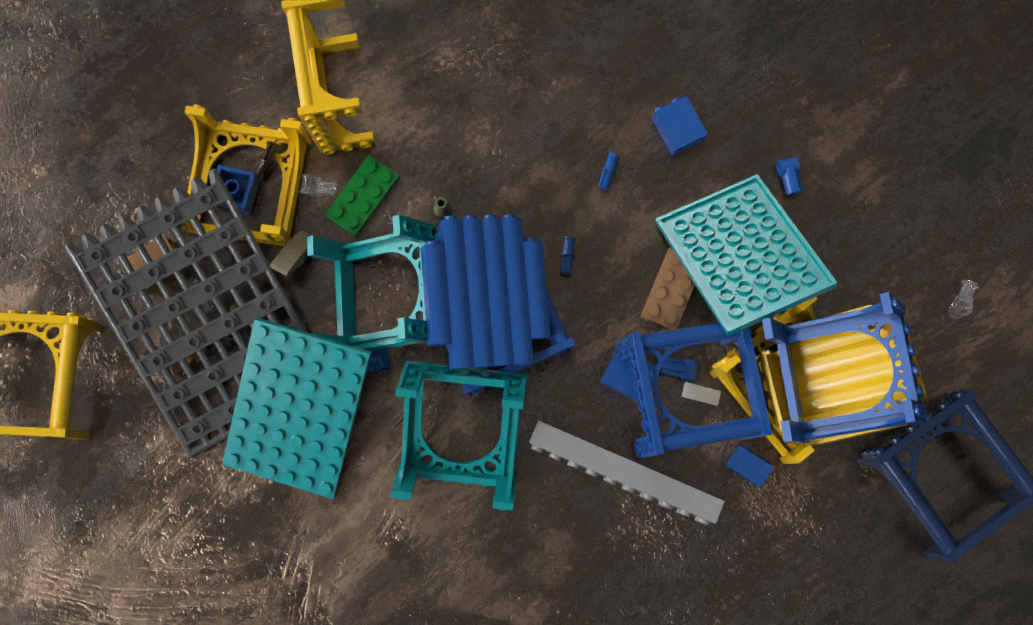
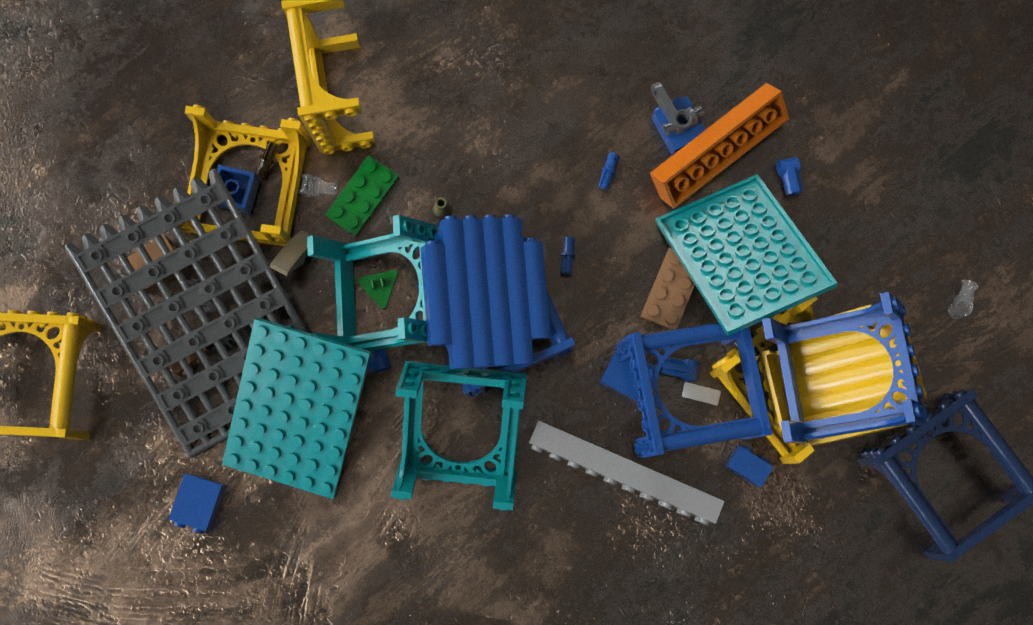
(197, 503): none -> blue brick
(379, 286): none -> green piece
(690, 115): none -> dark grey piece
(720, 145): none -> orange brick

